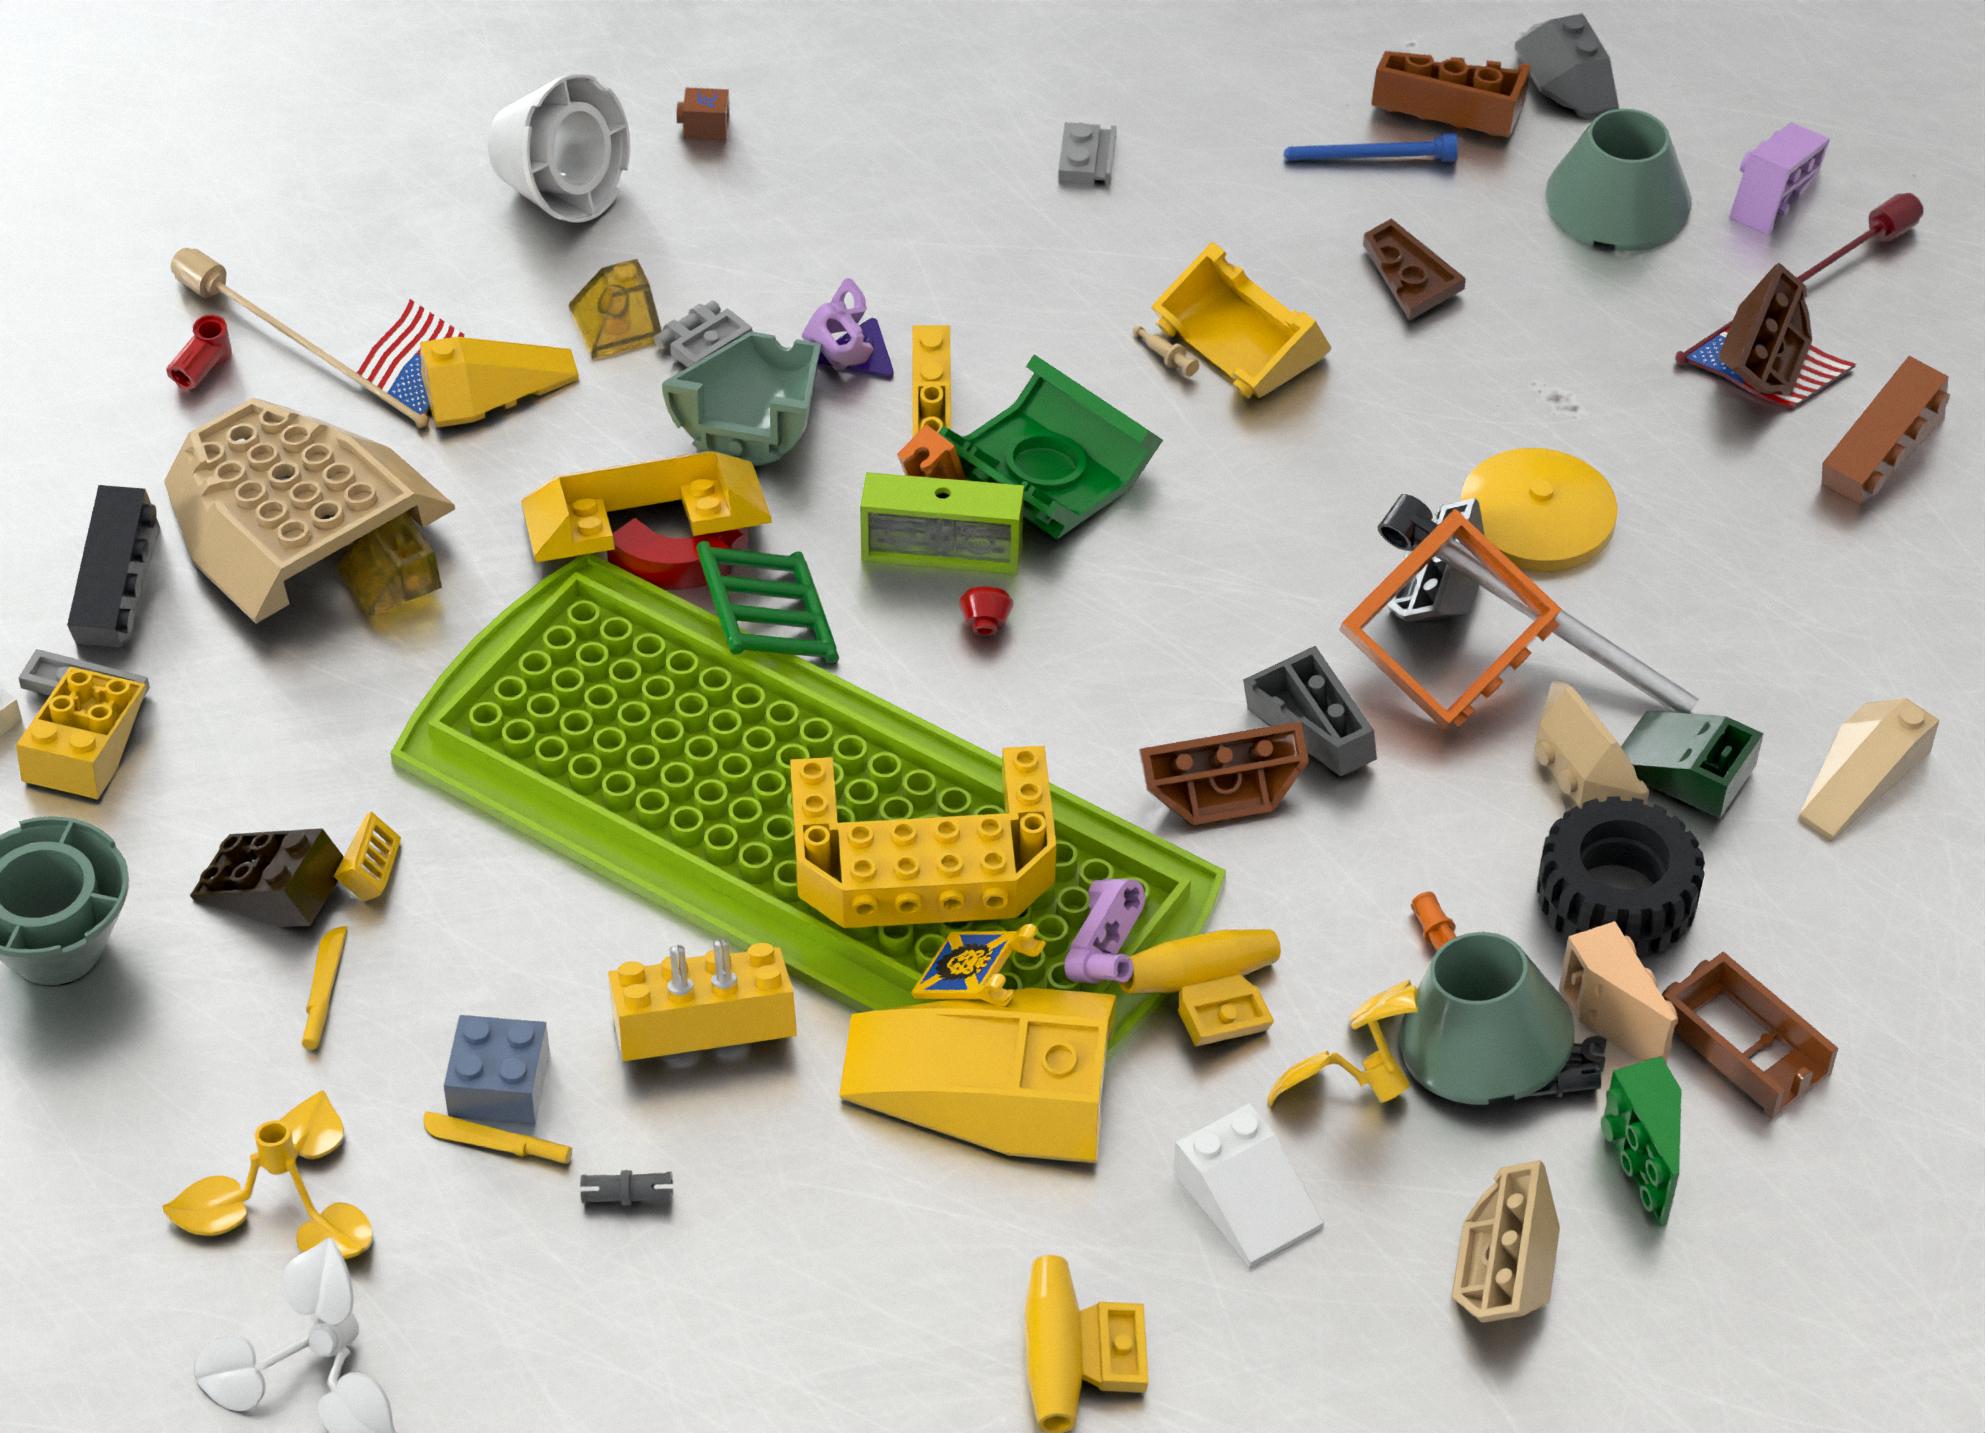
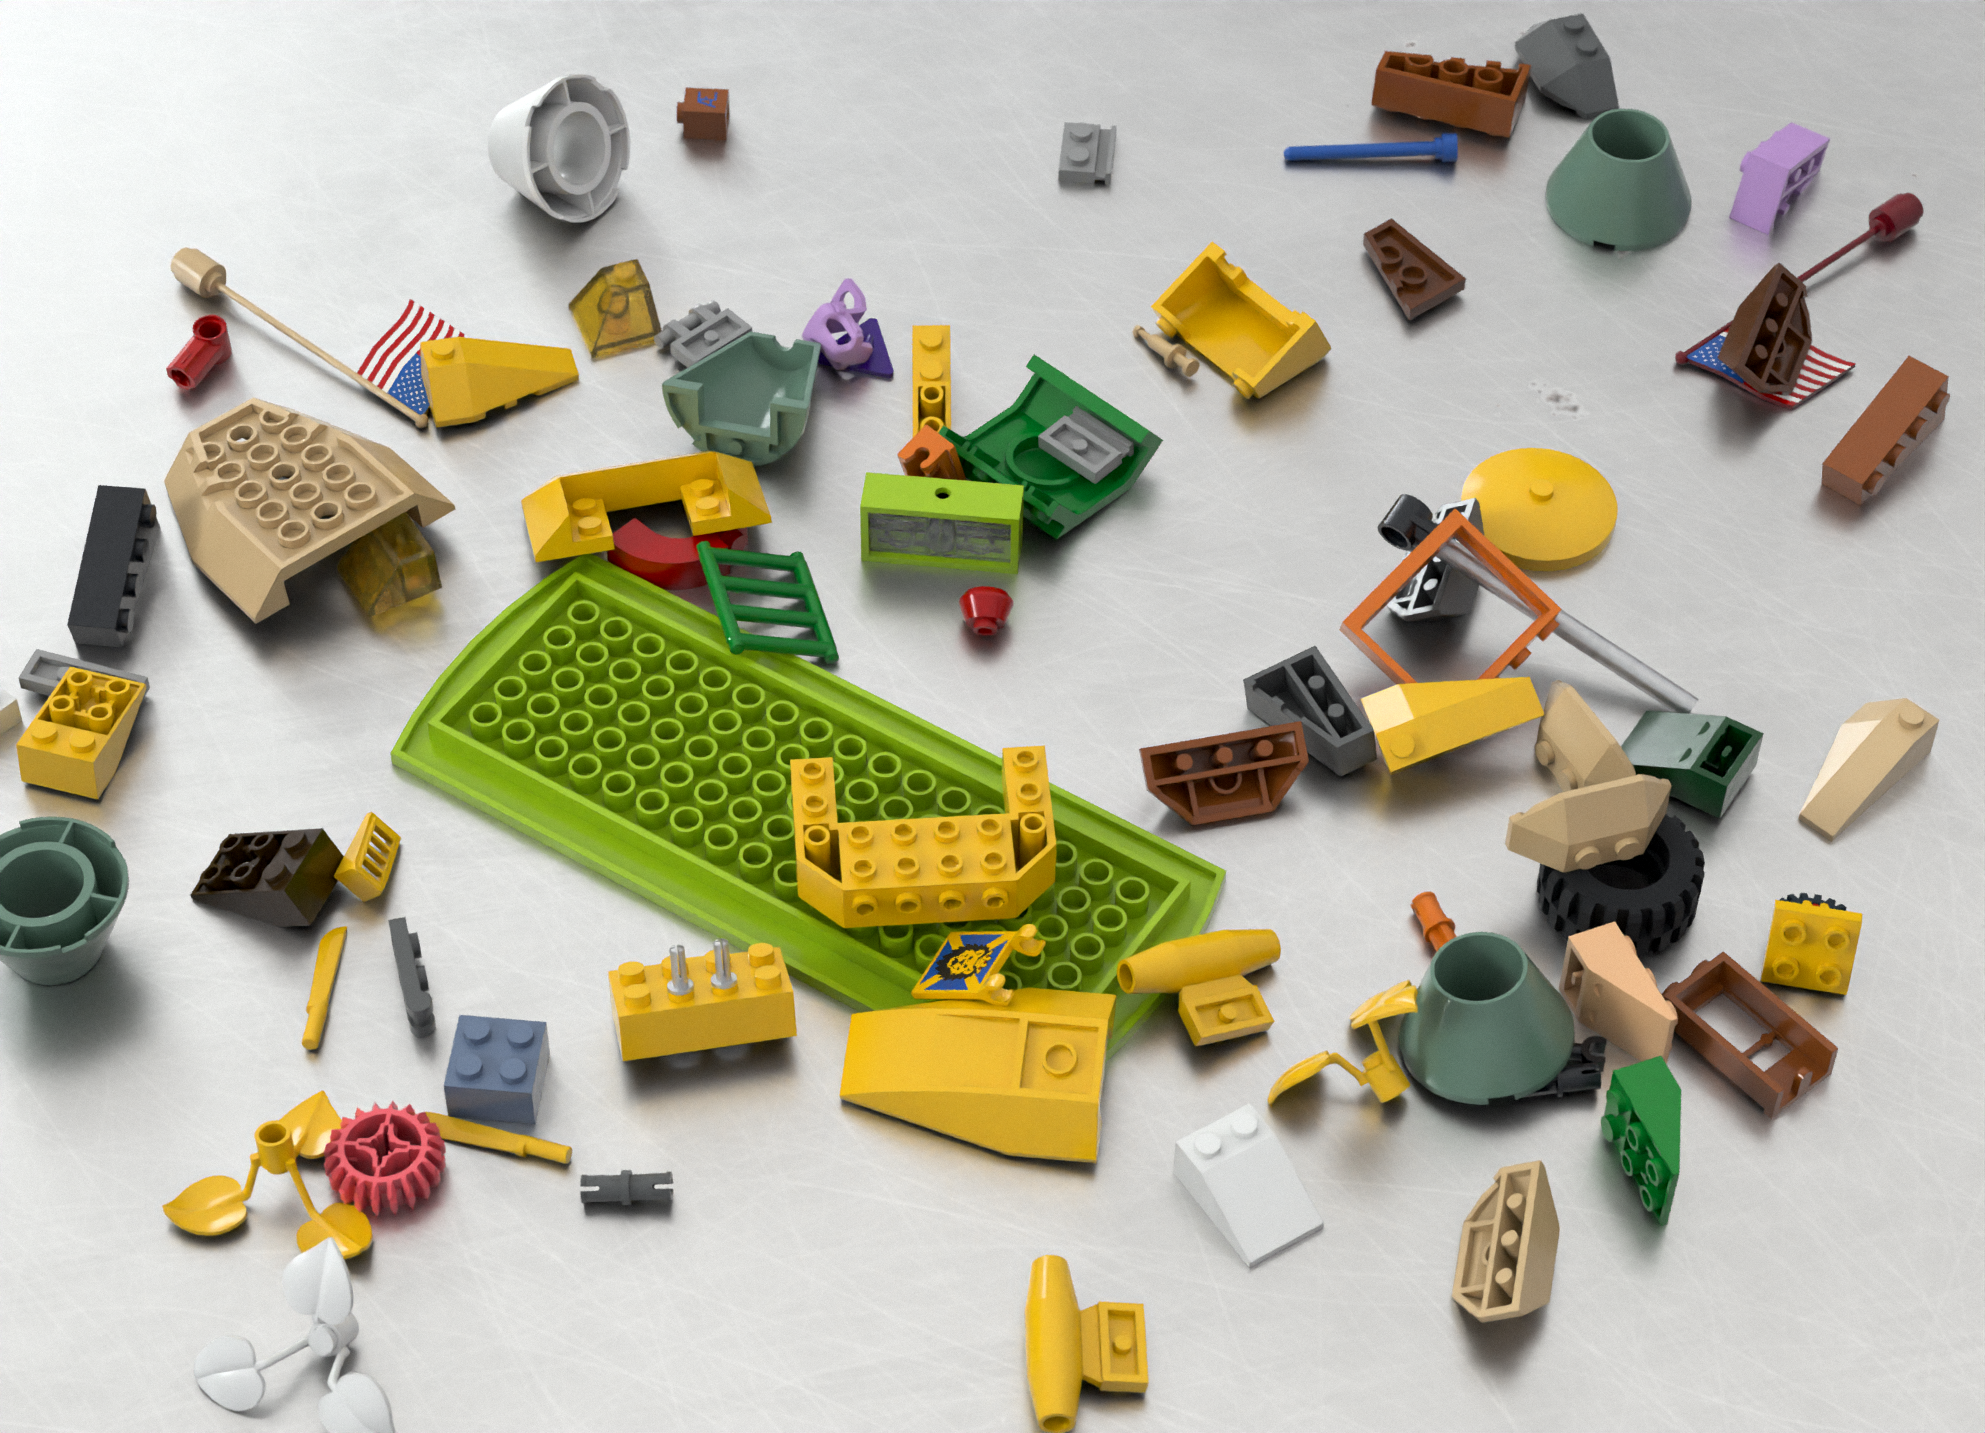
(394, 1152): none -> coral gear
(412, 979): none -> dark grey plate
(1085, 445): none -> light grey plate
(1114, 910): lavender beam -> none
(1437, 718): none -> yellow wedge
(1591, 823): none -> tan wedge
(1811, 944): none -> yellow plate

